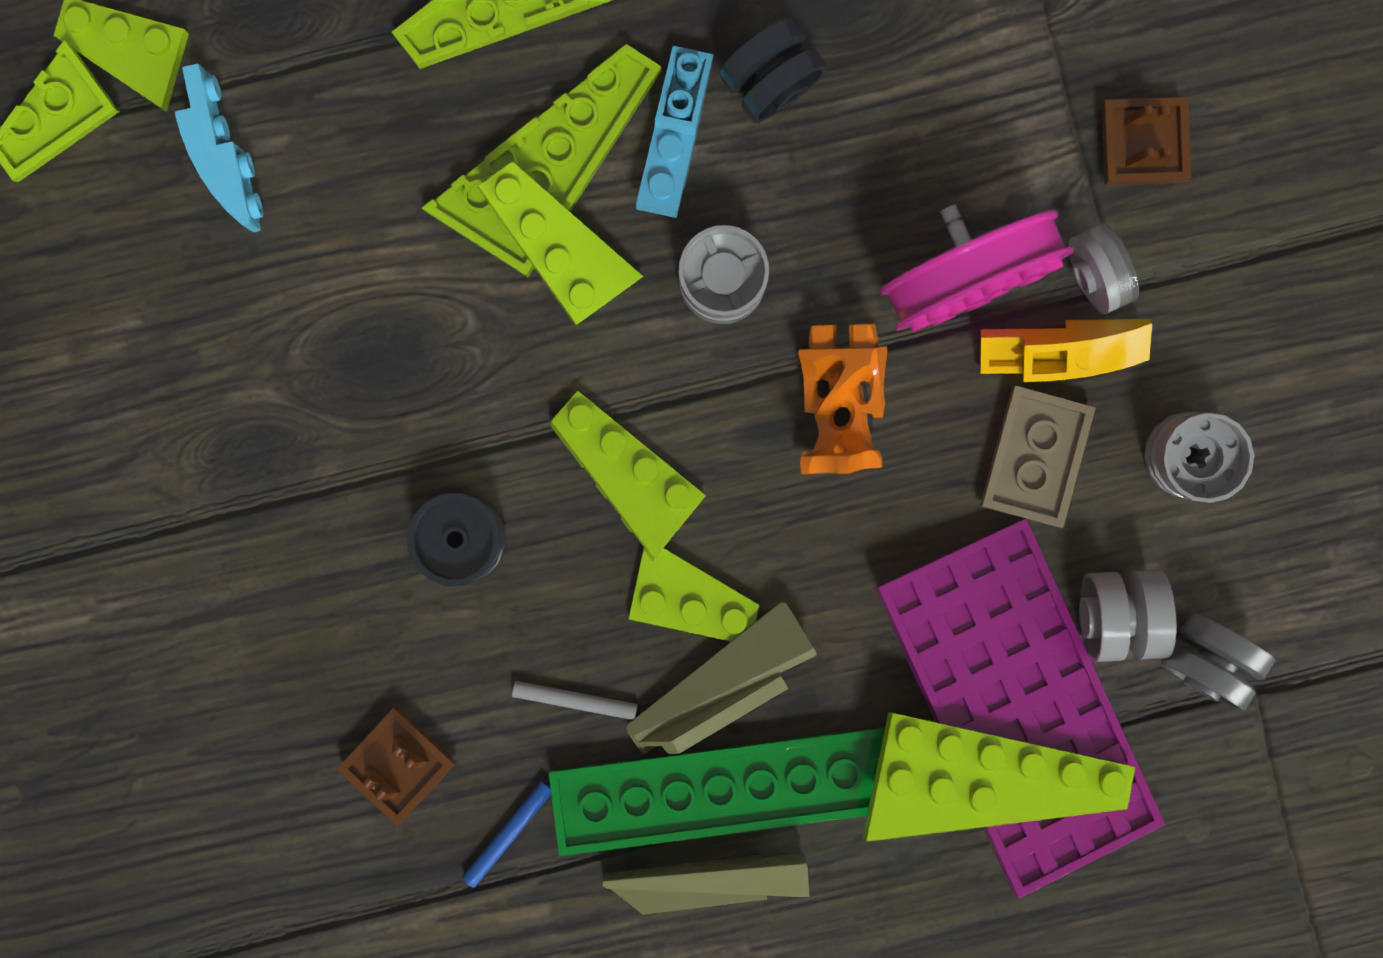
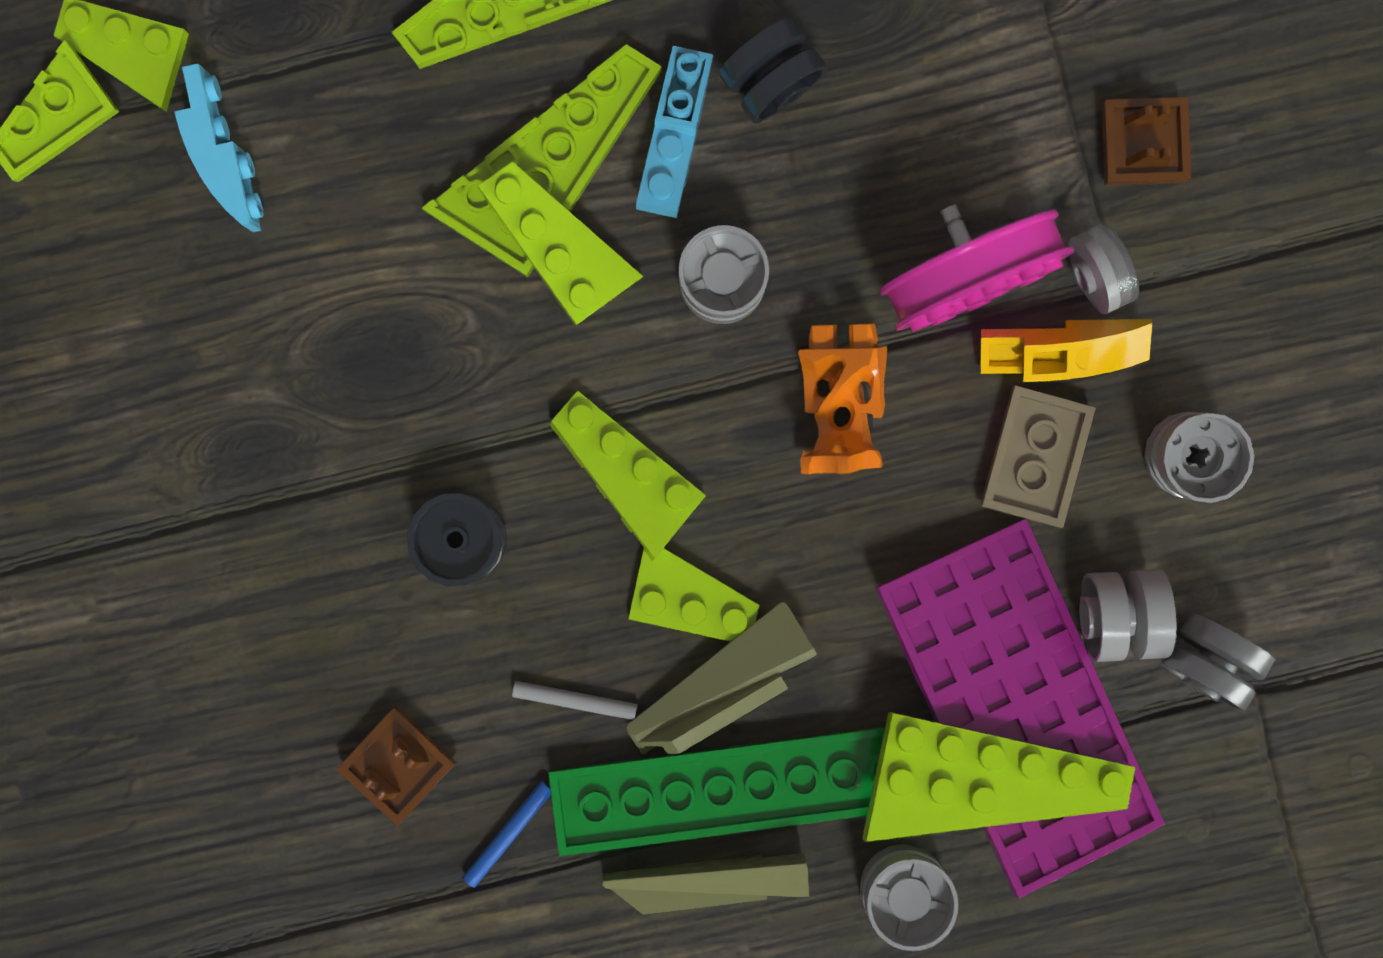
(908, 897): none -> light grey wheel

